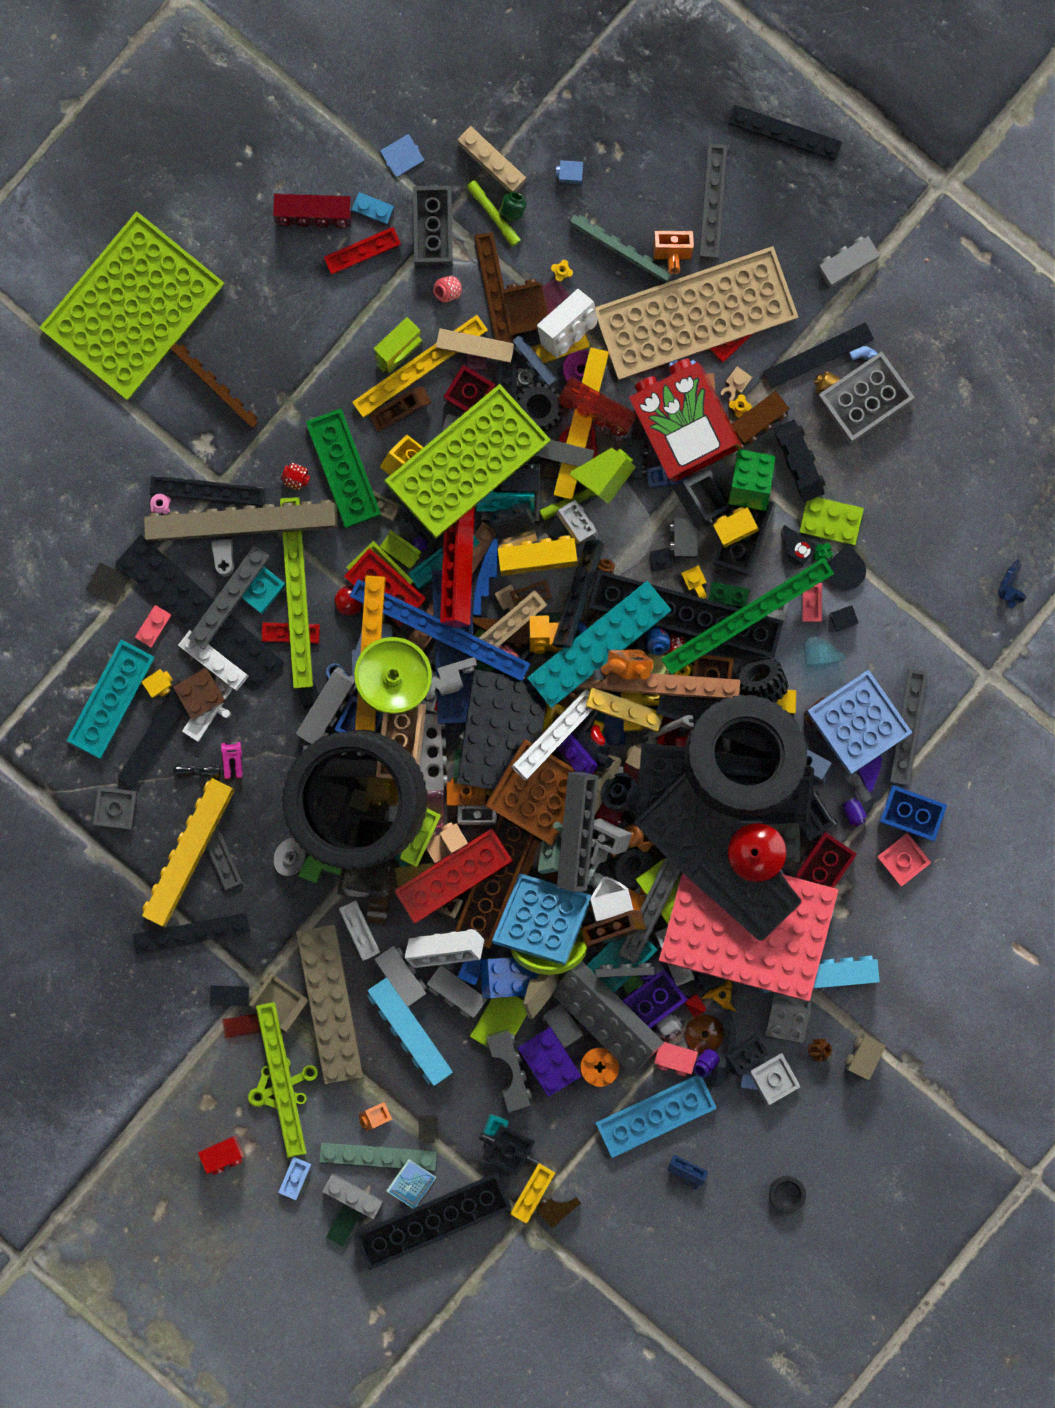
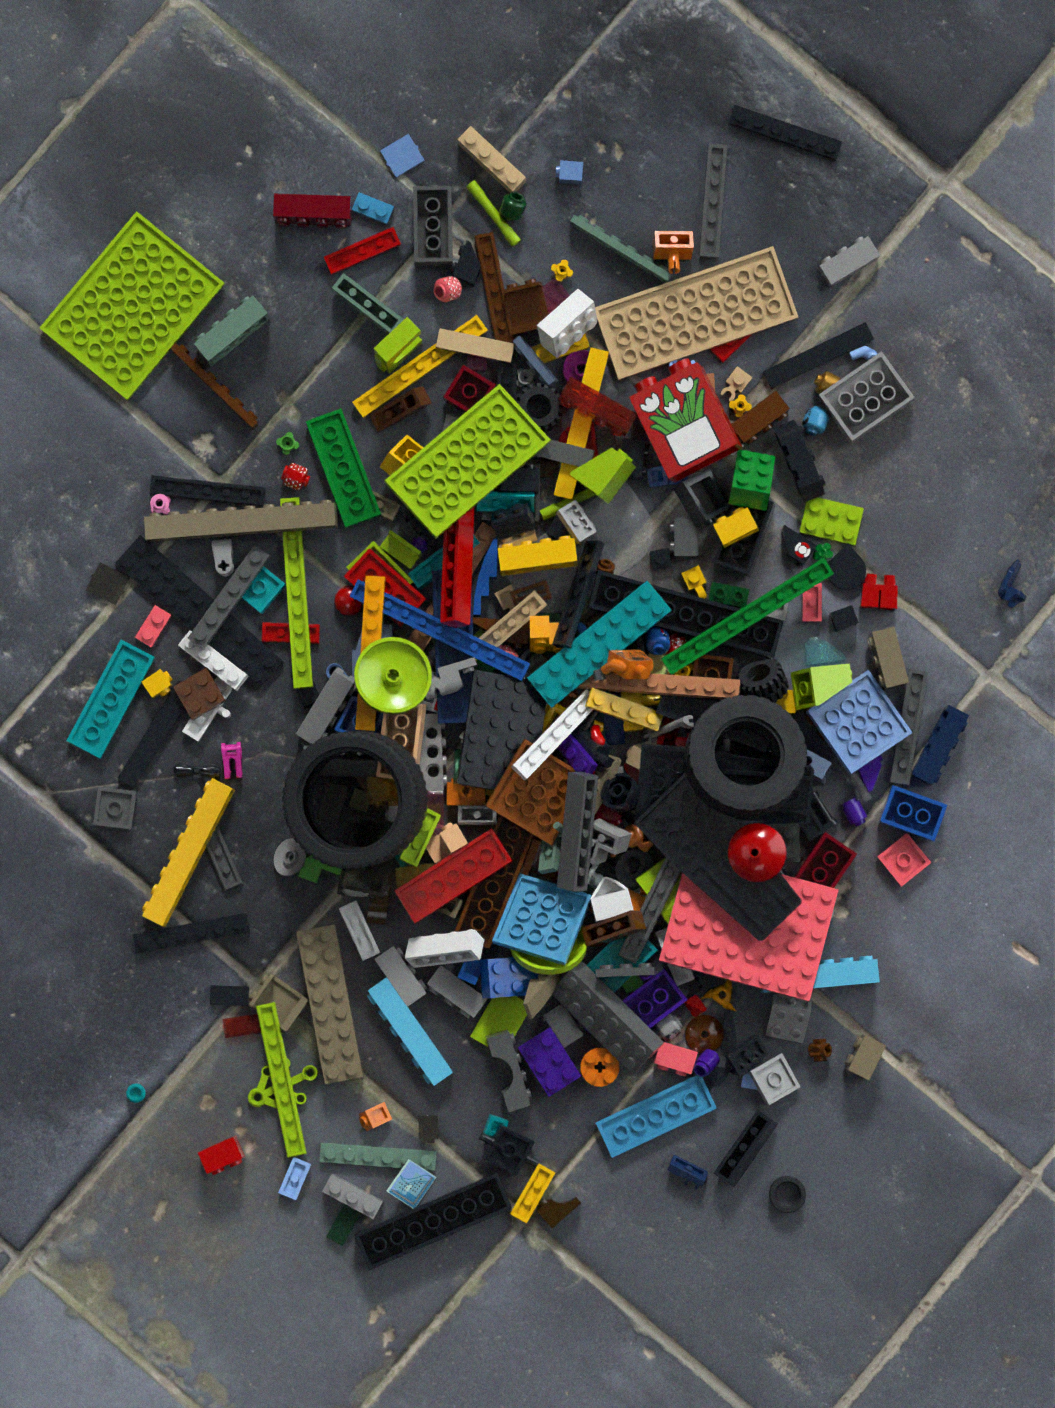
(135, 1093): none -> teal plate
(231, 330): none -> sand green brick
(287, 438): none -> bright green plate
(366, 304): none -> sand green brick
(468, 266): none -> black slope
(745, 1148): none -> black brick
(815, 420): none -> dark azure head
(818, 684): none -> lime slope
(871, 590): none -> red hips
(887, 658): none -> dark tan brick
(941, 741): none -> dark blue wedge

